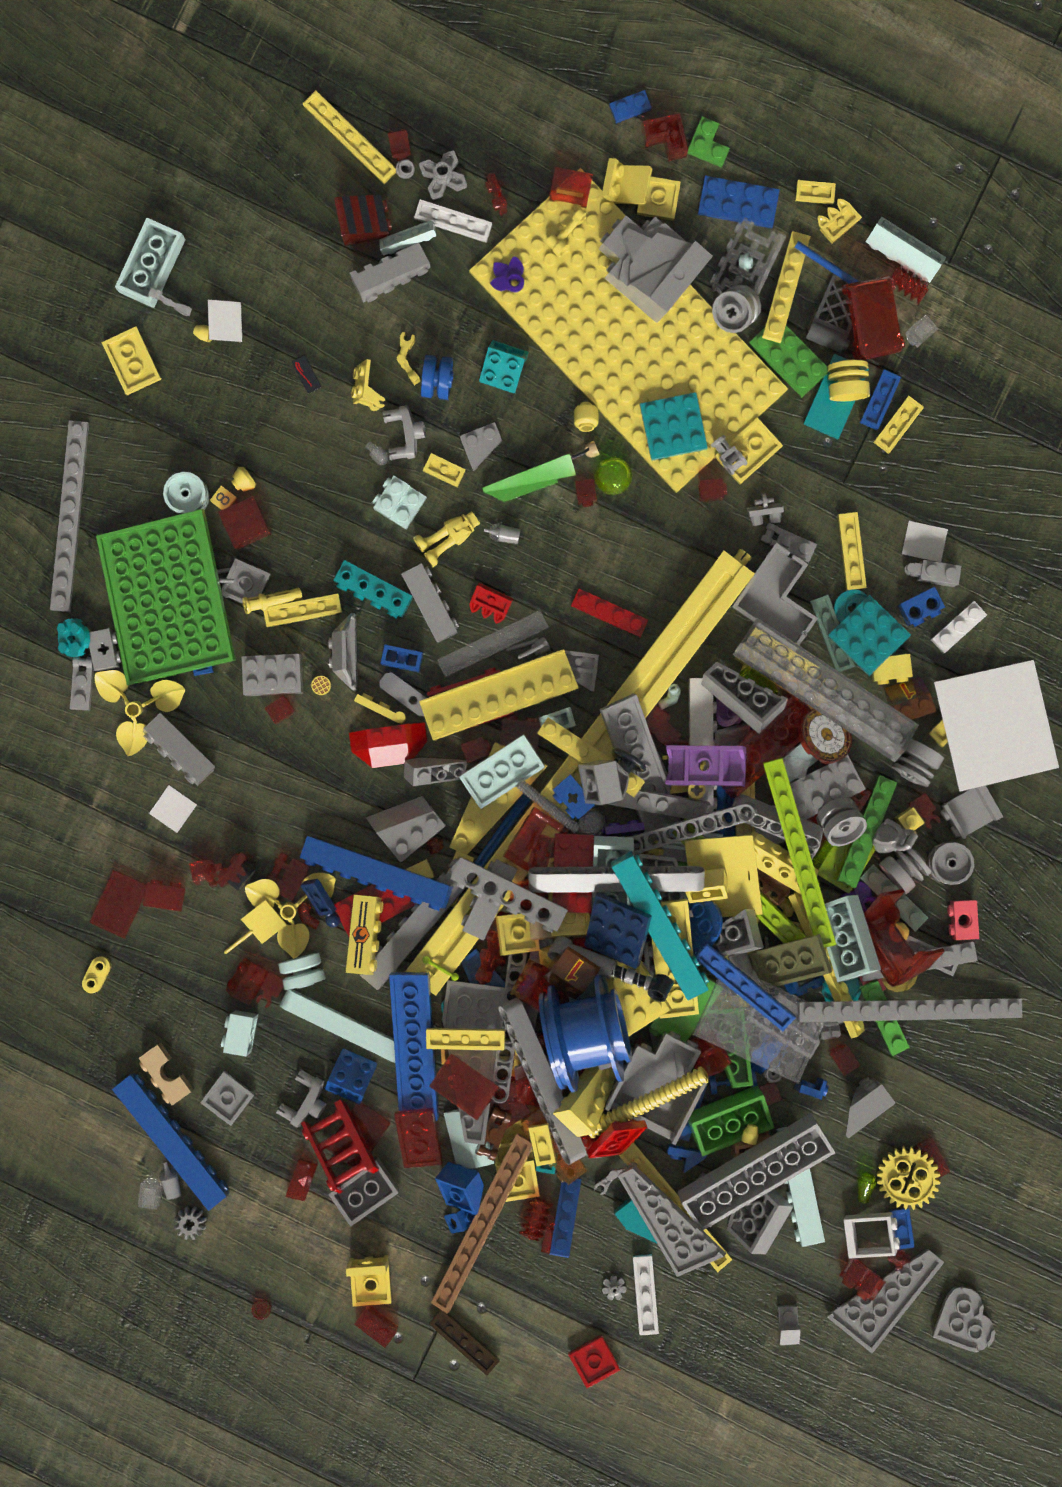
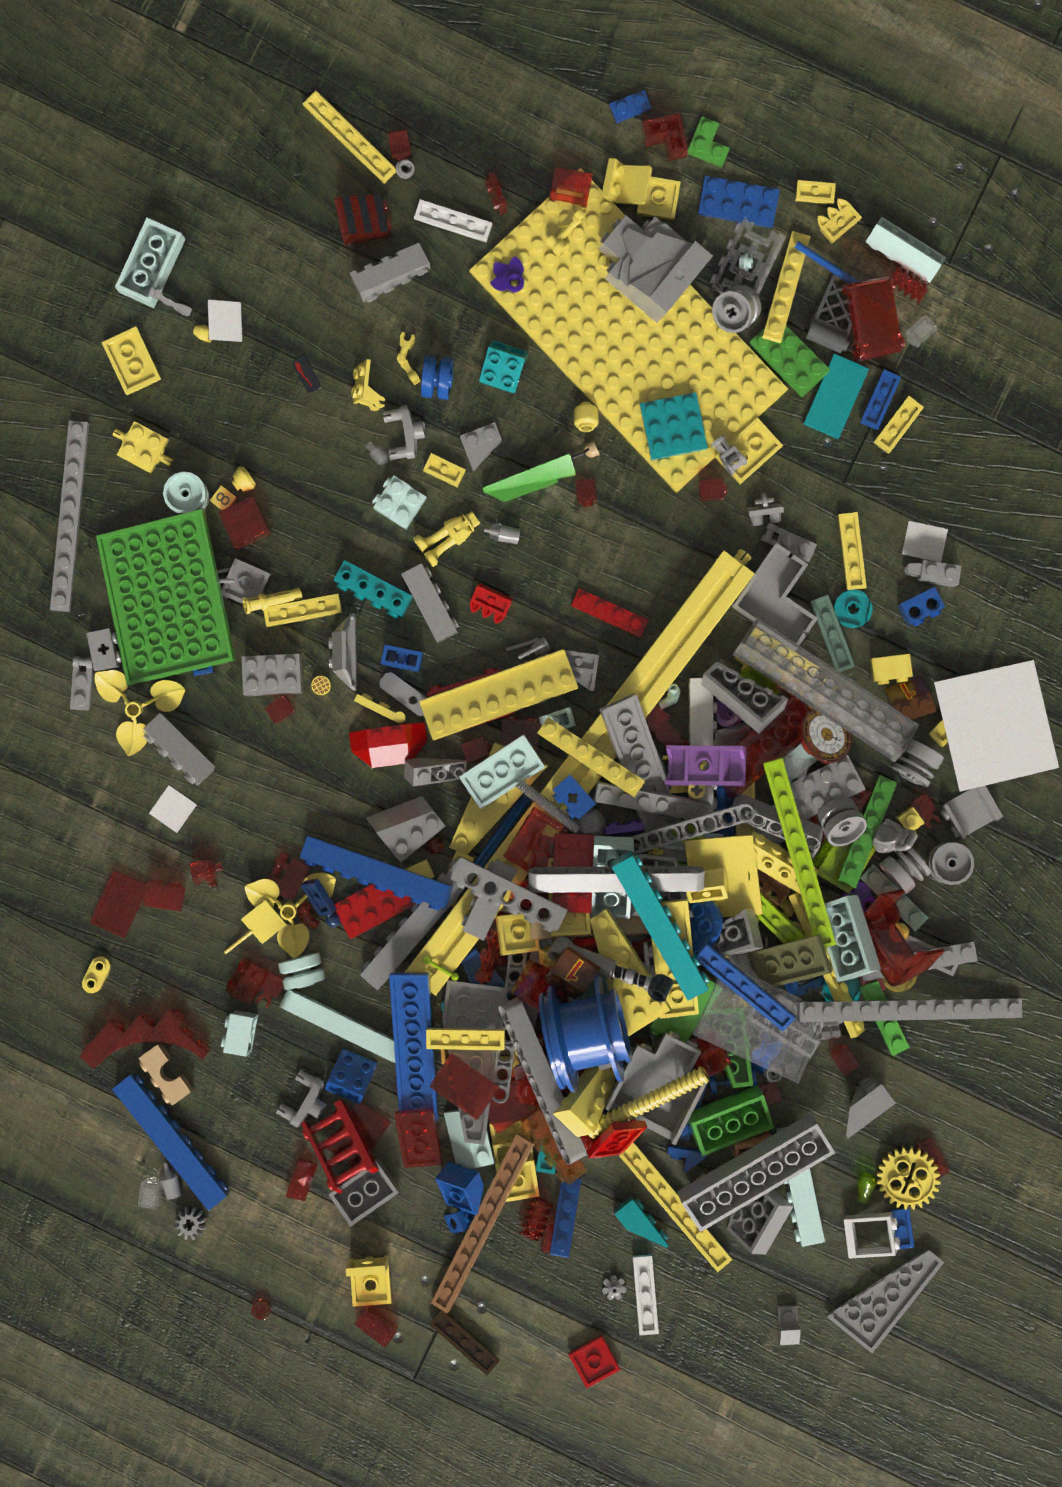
(66, 631): teal plate -> none
(143, 447): none -> light yellow plate
(167, 1030): none -> clear red arch
(227, 1098): light grey plate -> none
(238, 872): clear red piece -> none
(363, 935): light yellow brick -> none
(407, 237): light aqua plate -> none
(434, 171): light grey plant -> none
(492, 643): clear plate -> none
(494, 1133): reddish brown plate -> none
(542, 1144): light yellow plate -> none
(605, 1182): light grey piece -> none
(606, 779): light grey piece -> none
(613, 475): clear neon green cylinder -> none
(617, 930): dark blue plate -> none
(676, 1234): light grey wing -> none
(750, 1134): light yellow hose -> none
(815, 1090): blue bracket -> none
(848, 378): light yellow wheel -> none
(862, 1279): clear red brick -> none
(869, 635): teal plate -> none
(899, 1263): clear red plate -> none
(958, 627): white plate -> none
(963, 1321): light grey plate -> none
(970, 929): coral brick -> none

